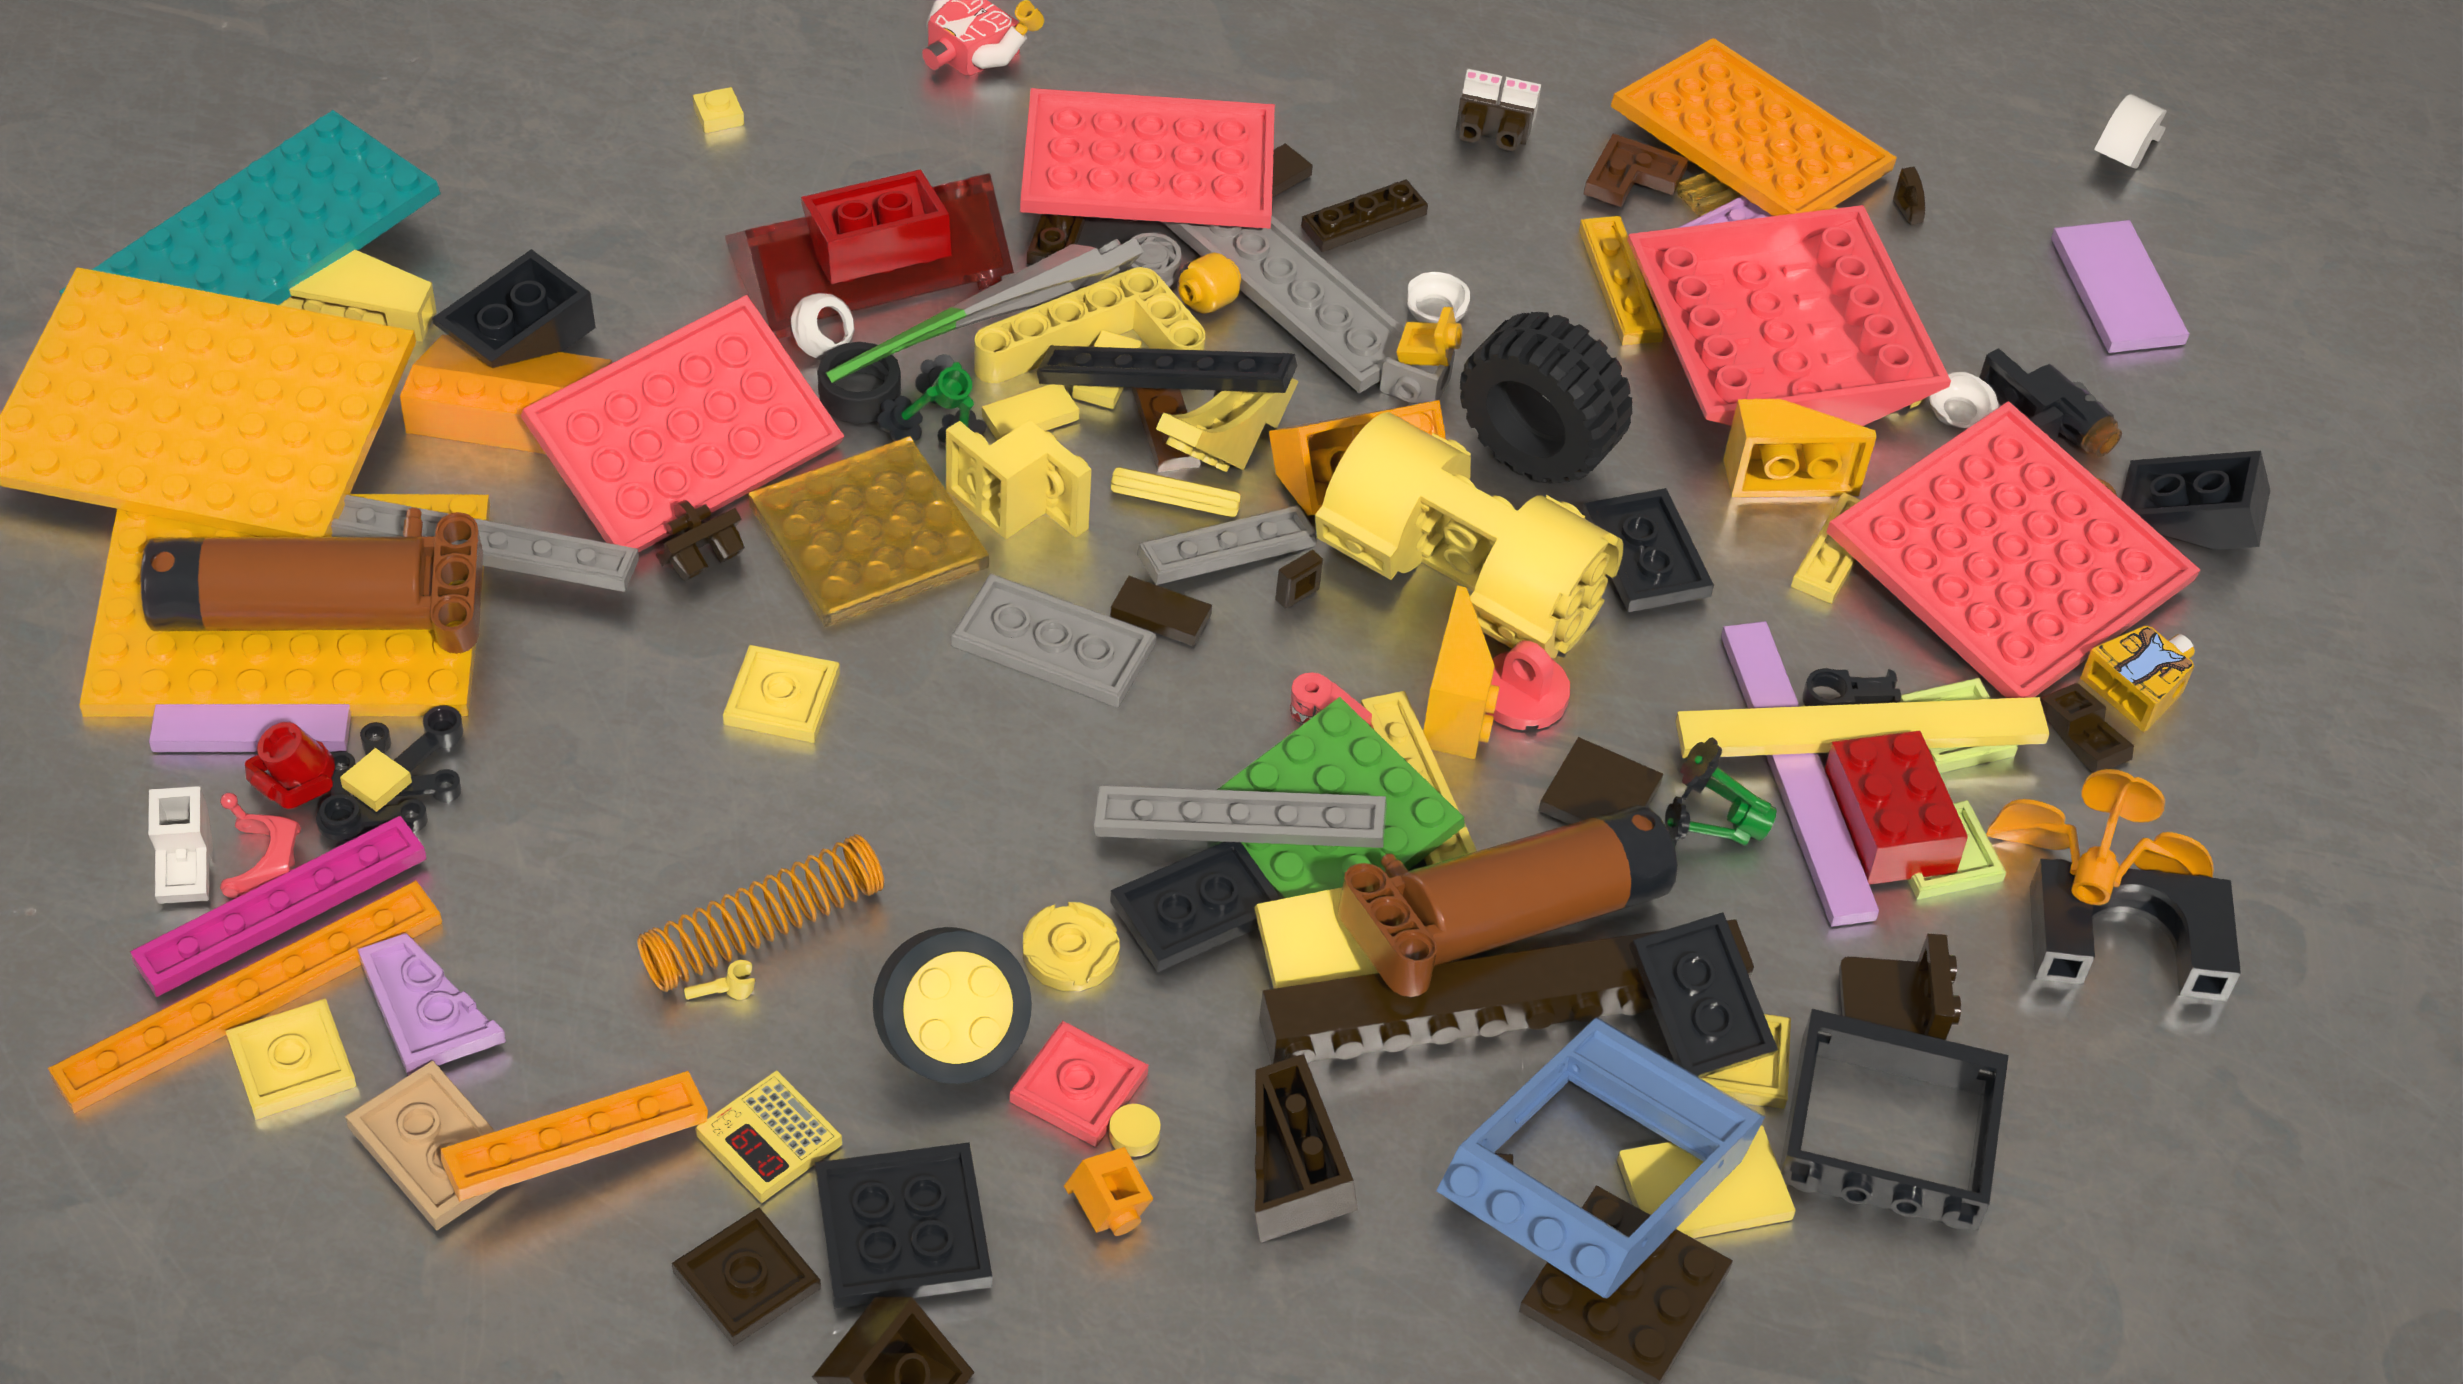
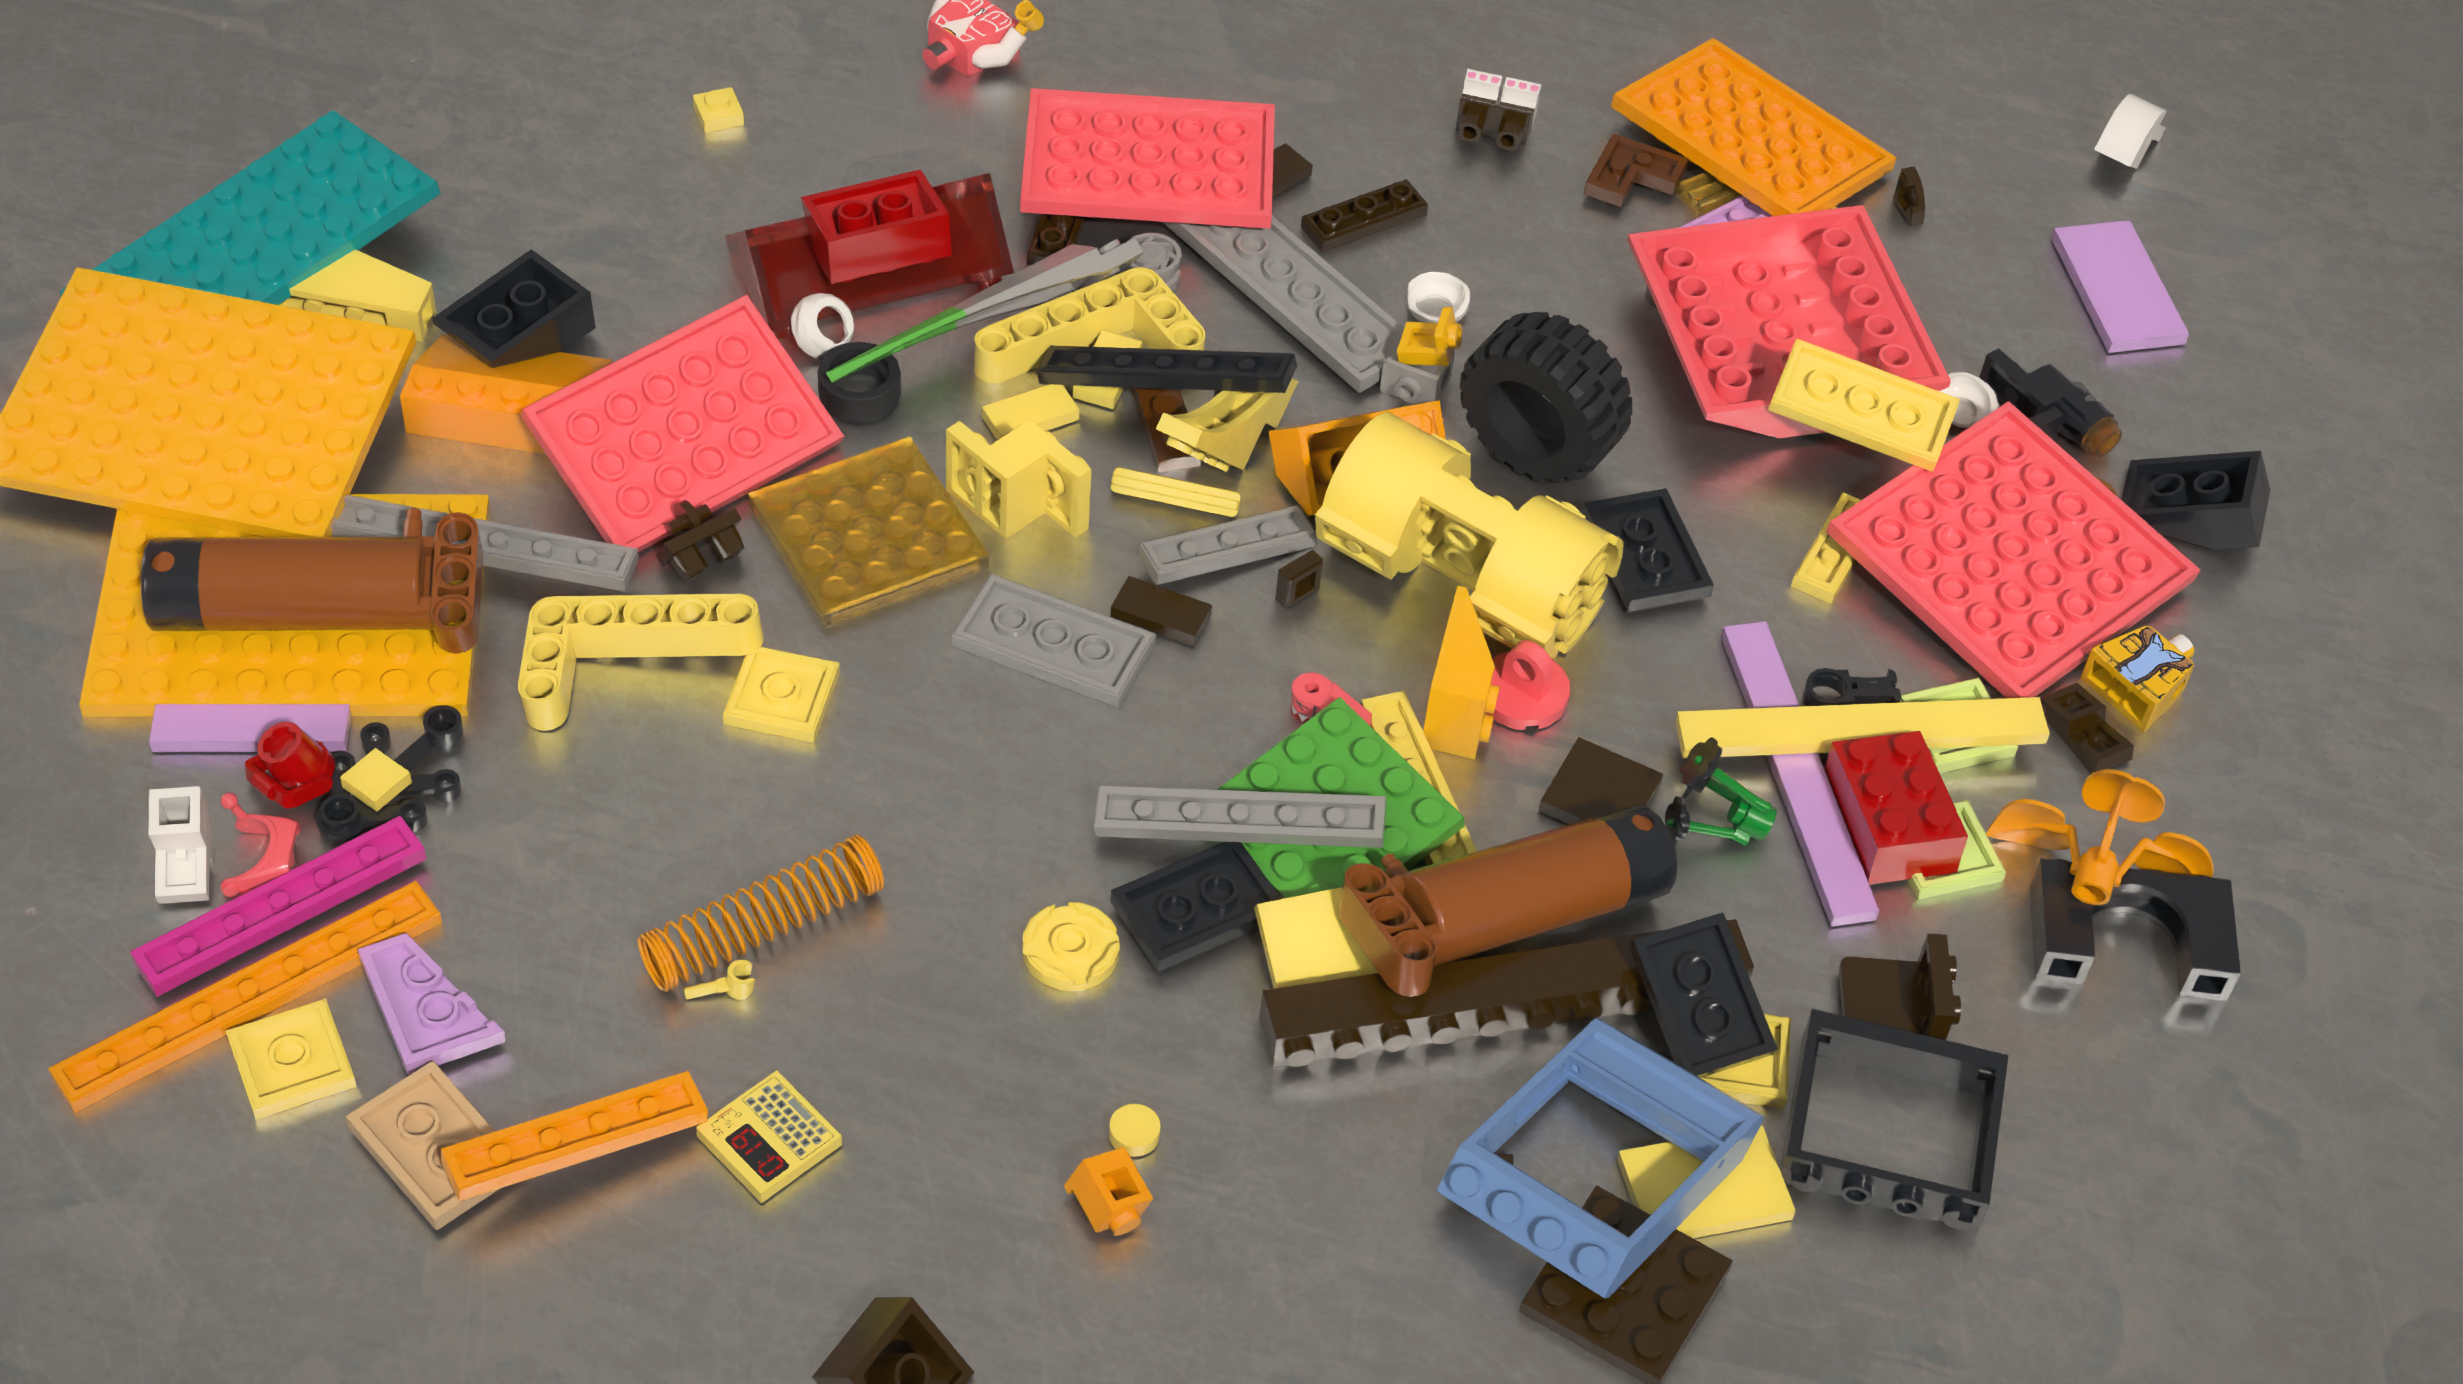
(624, 626): none -> light yellow beam
(746, 1276): dark brown tile -> none
(902, 1224): black plate -> none
(942, 384): plant -> none
(952, 1005): wheel -> none
(1078, 1083): coral tile -> none
(1209, 283): yellow head -> none
(1297, 1156): dark brown wedge -> none
(1621, 281): yellow tile -> none
(1794, 451): yellow slope -> none
(1864, 405): none -> light yellow tile

